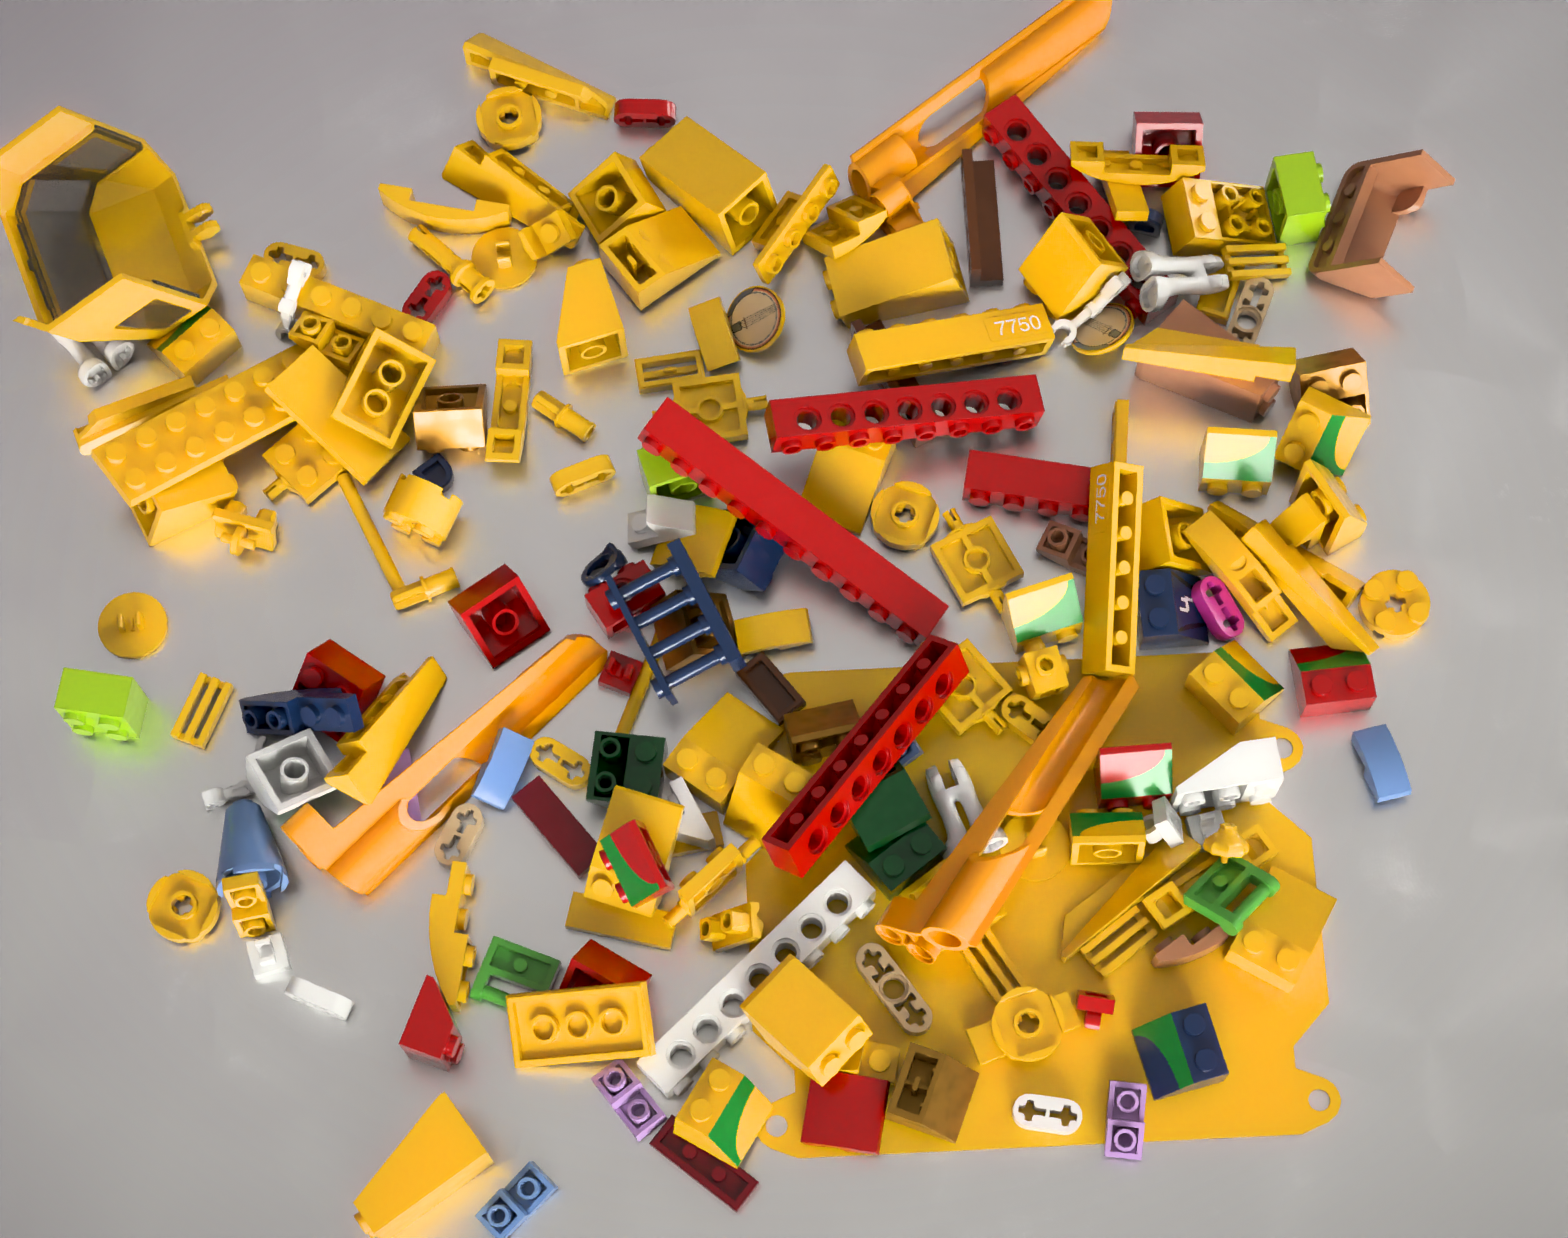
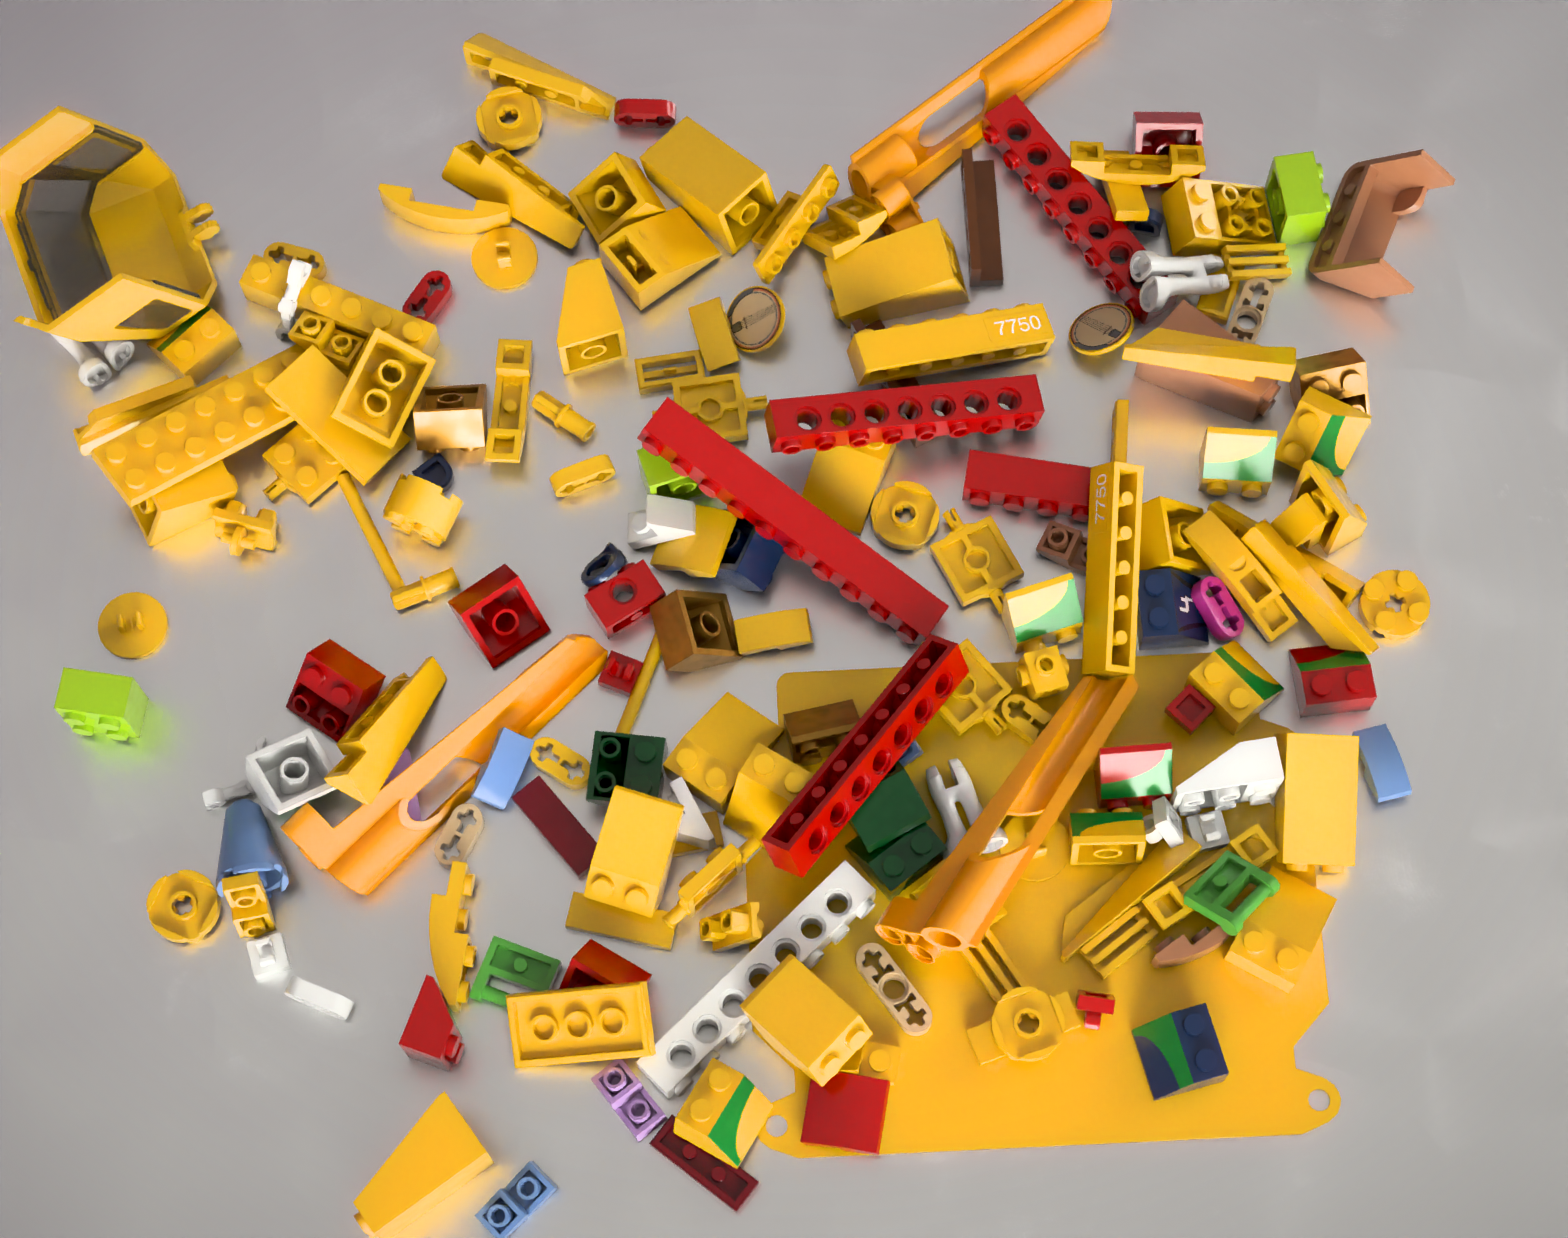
(190, 704): yellow tile -> none
(301, 709): dark blue slope -> none
(461, 271): yellow pin -> none
(547, 235): yellow bracket -> none
(635, 863): red slope -> none
(708, 622): dark blue fence -> none
(770, 688): reddish brown tile -> none
(932, 1093): pearl gold slope -> none
(1048, 1105): white beam -> none
(1070, 266): yellow slope -> none
(1093, 308): white piece -> none
(1125, 1120): lavender slope -> none
(1189, 709): none -> red tile
(1226, 843): yellow piece -> none
(1317, 801): none -> yellow slope

